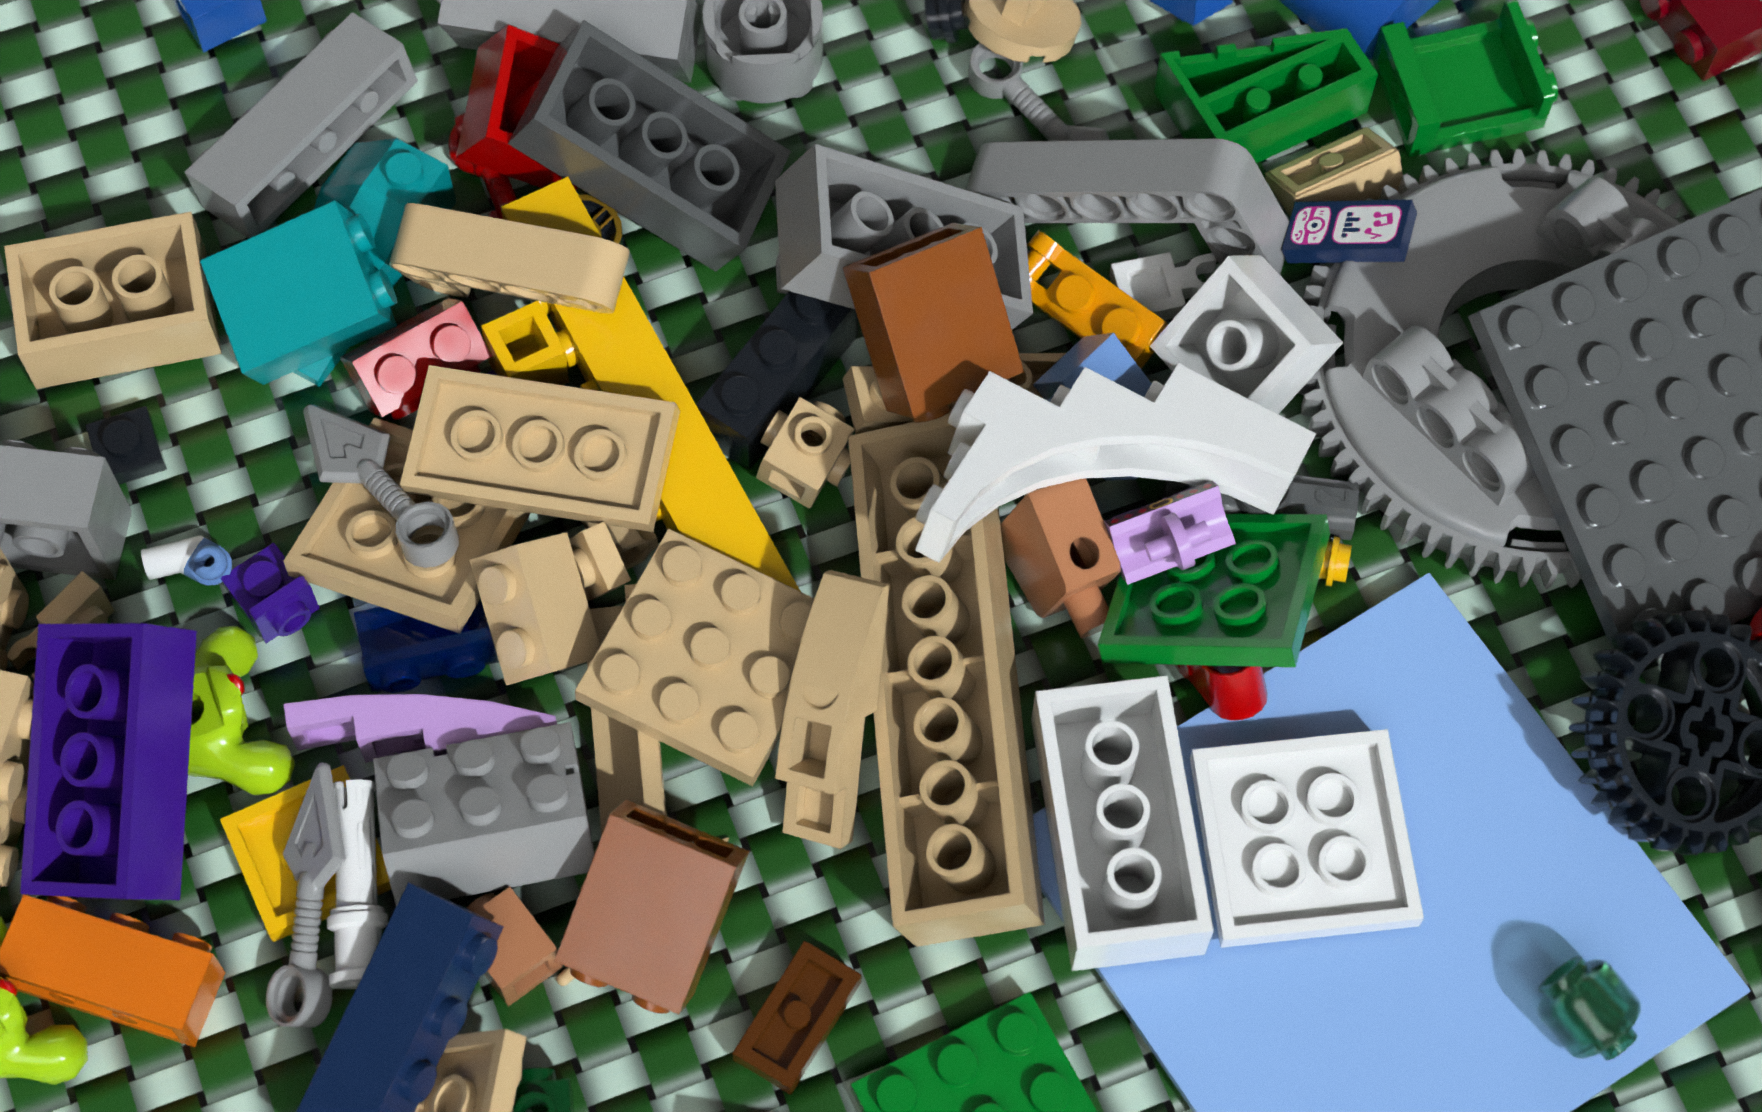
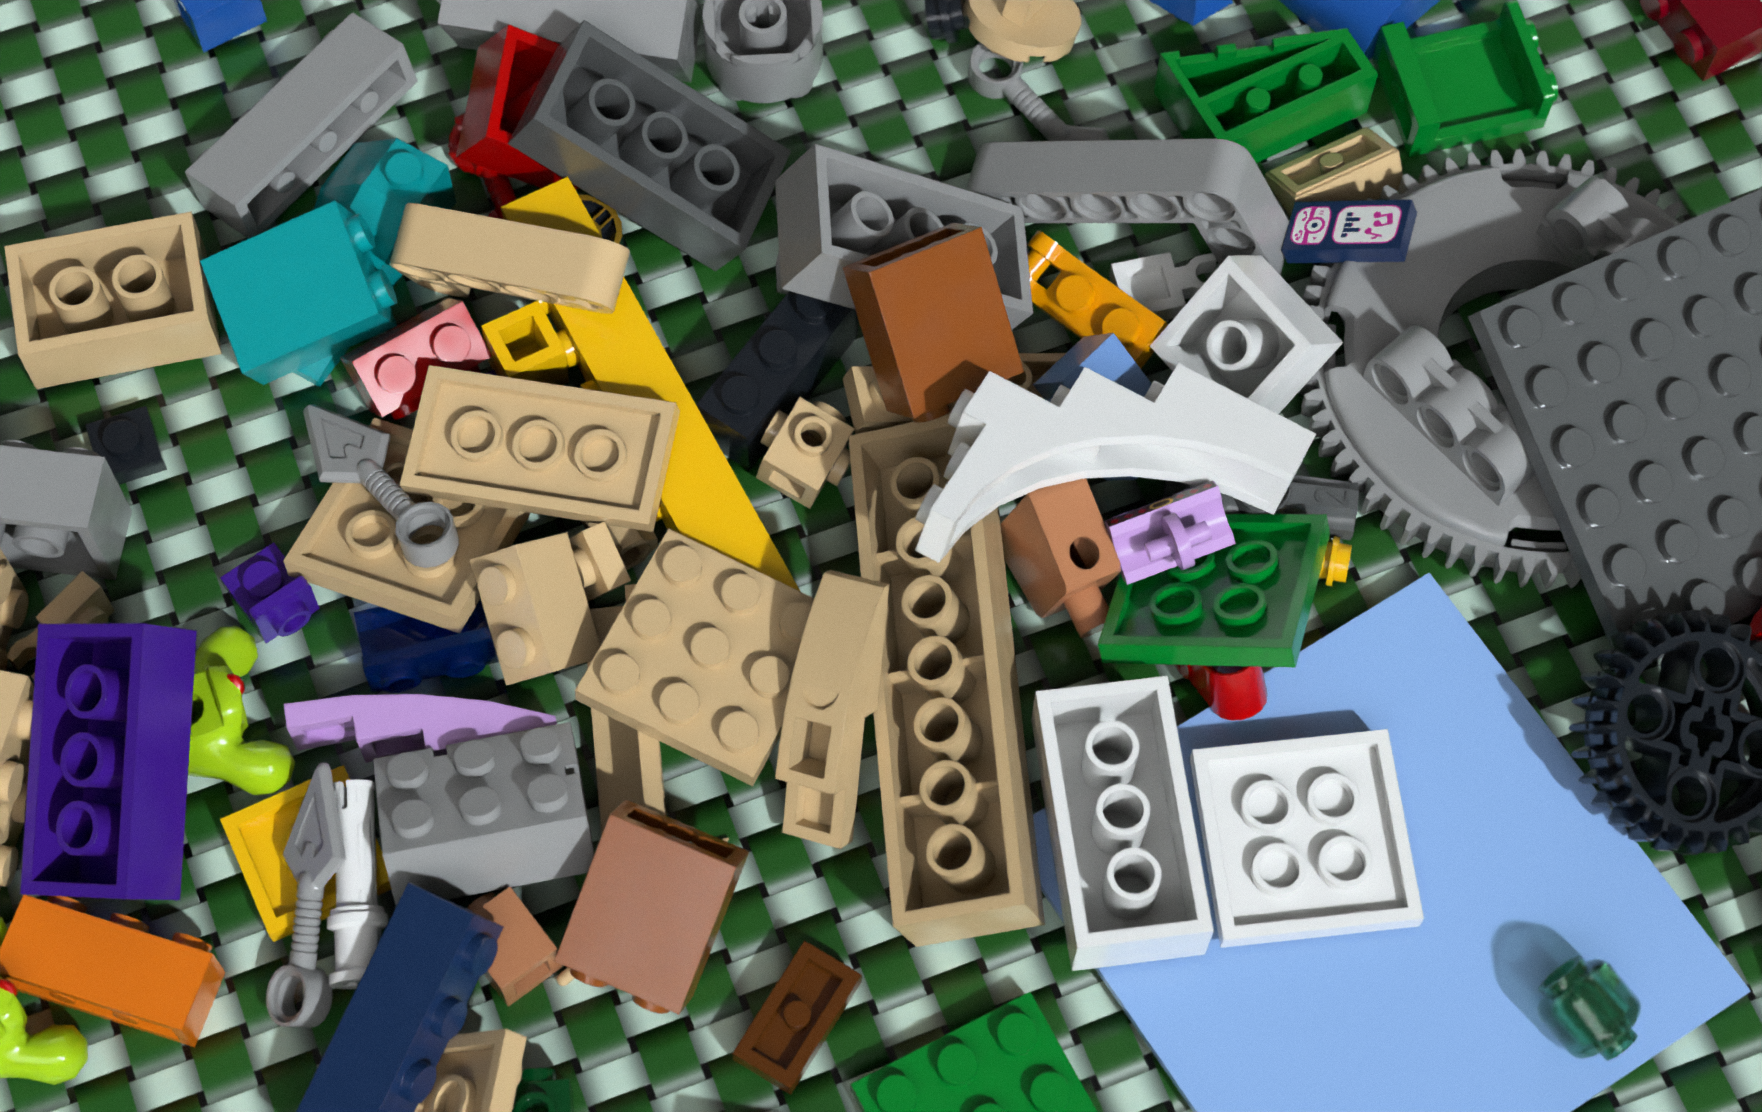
(192, 557): arm -> none

